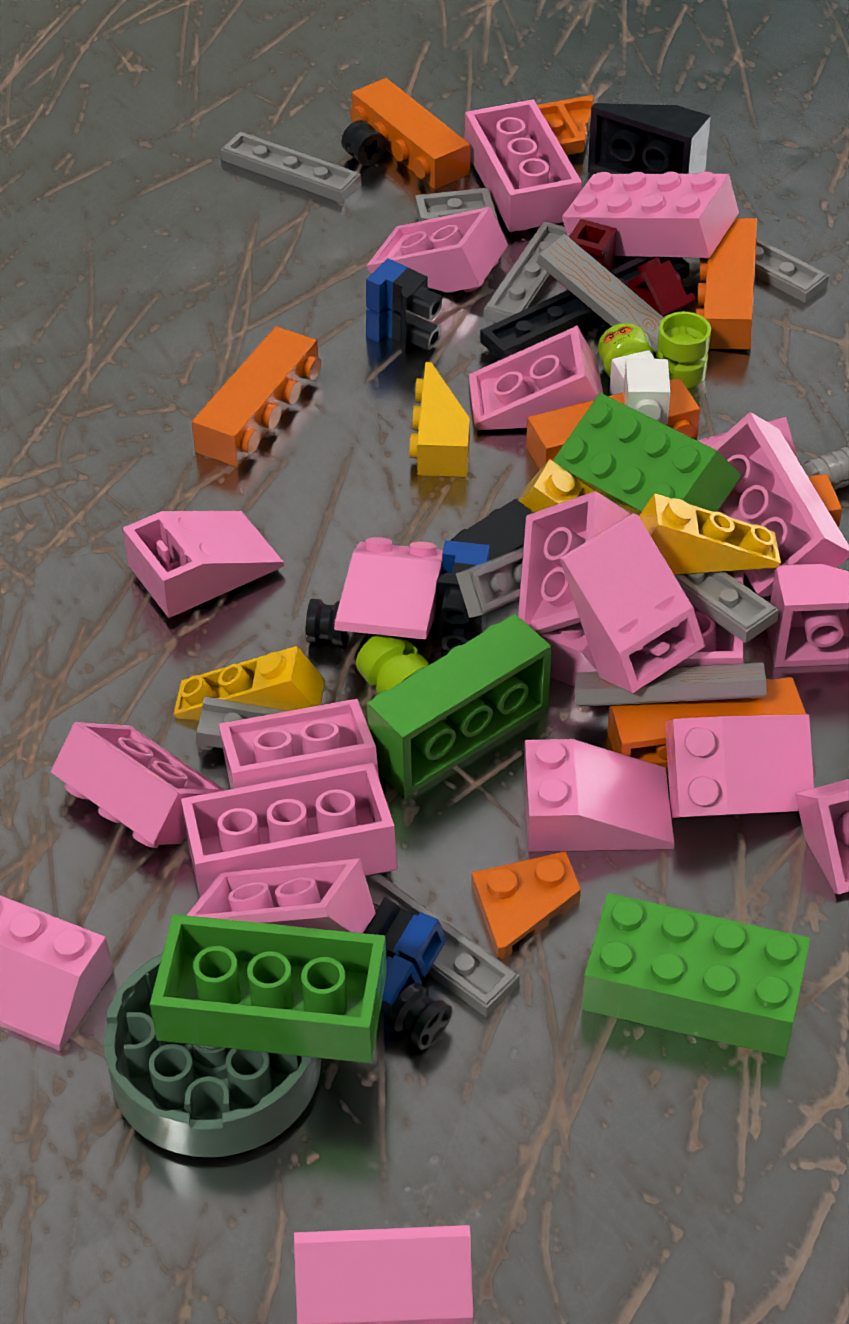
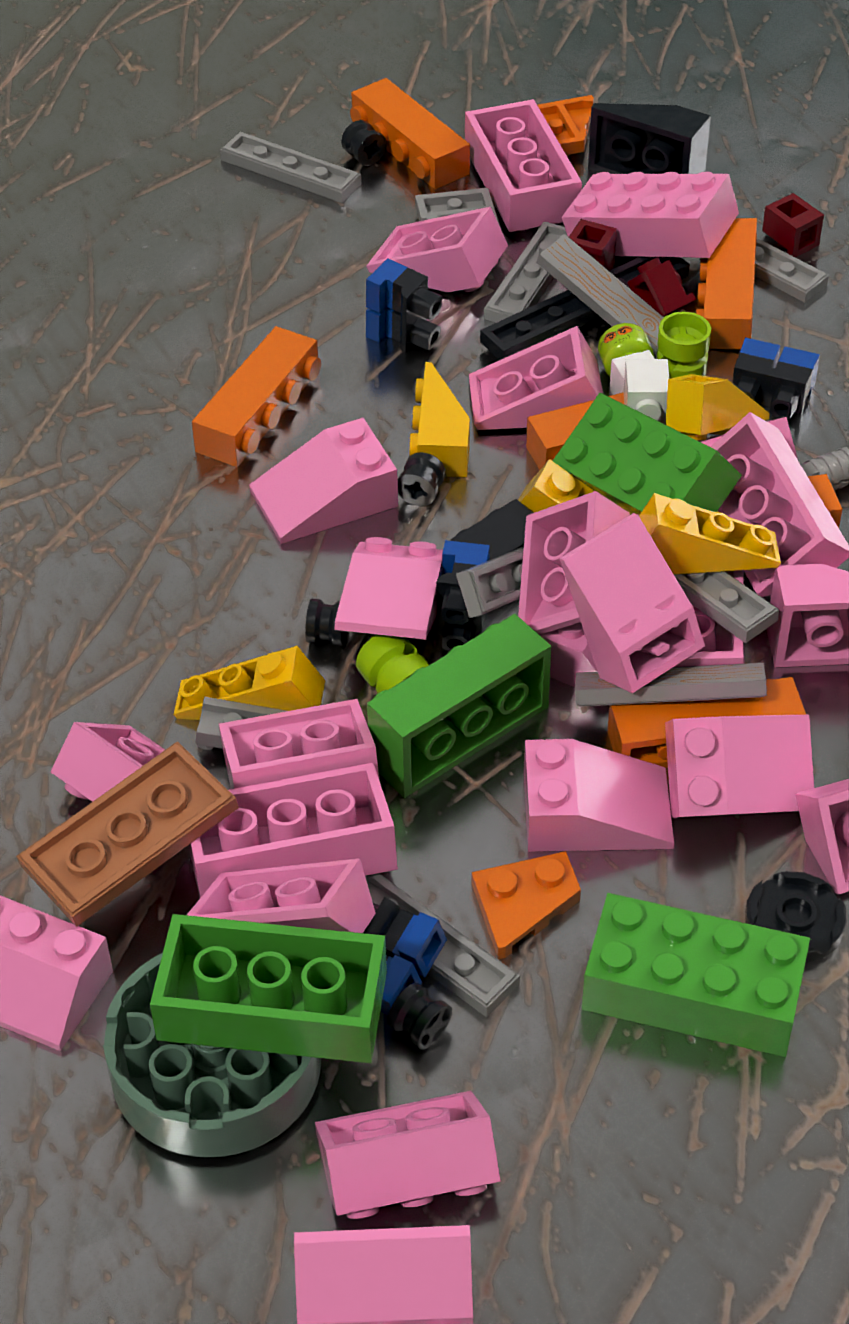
(127, 833): none -> nougat tile
(196, 556): bright pink slope -> none
(327, 483): none -> bright pink slope
(407, 1154): none -> bright pink slope
(421, 479): none -> black wheel
(707, 405): none -> yellow slope
(776, 382): none -> black hips
(793, 224): none -> dark red brick
(799, 906): none -> black tile

